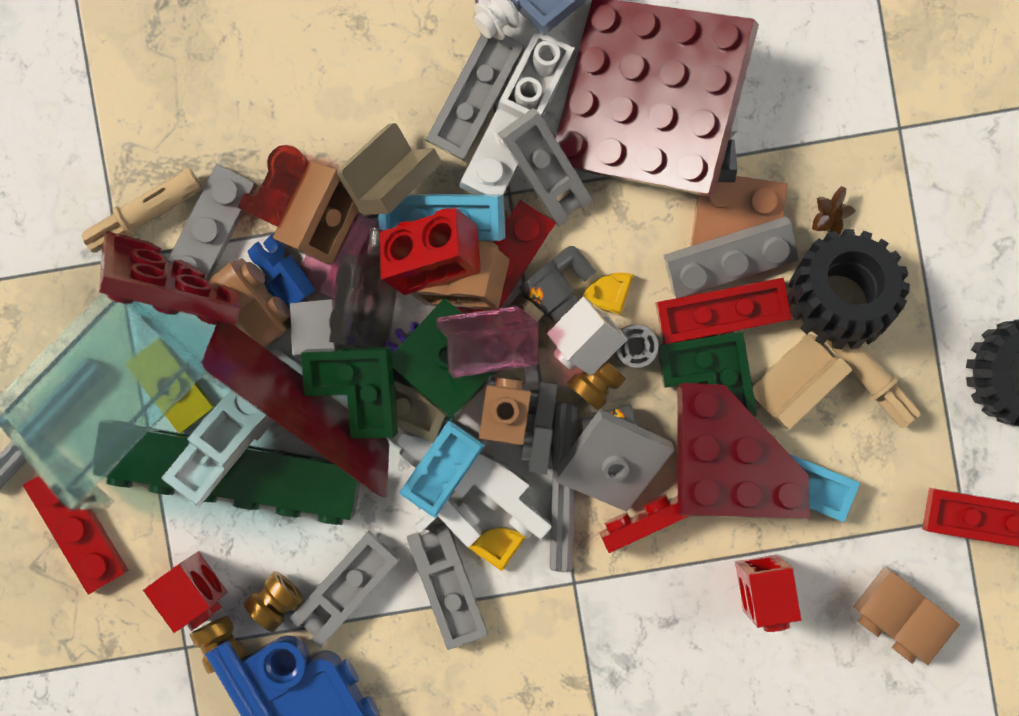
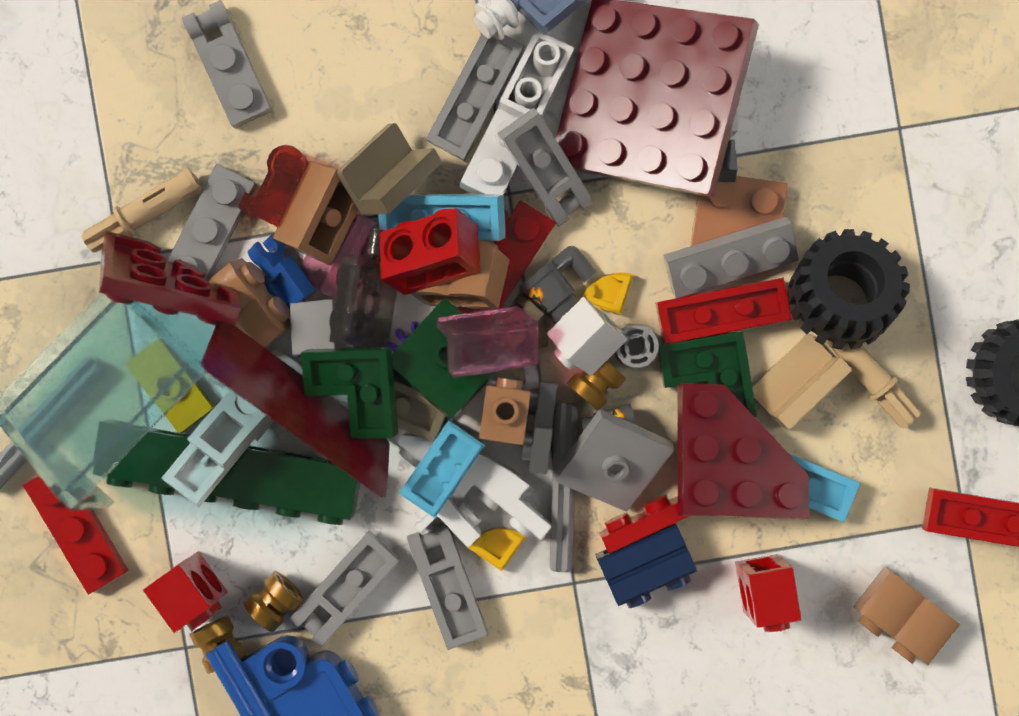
(228, 65): none -> light grey plate
(647, 566): none -> dark blue brick
(832, 212): reddish brown plant -> none

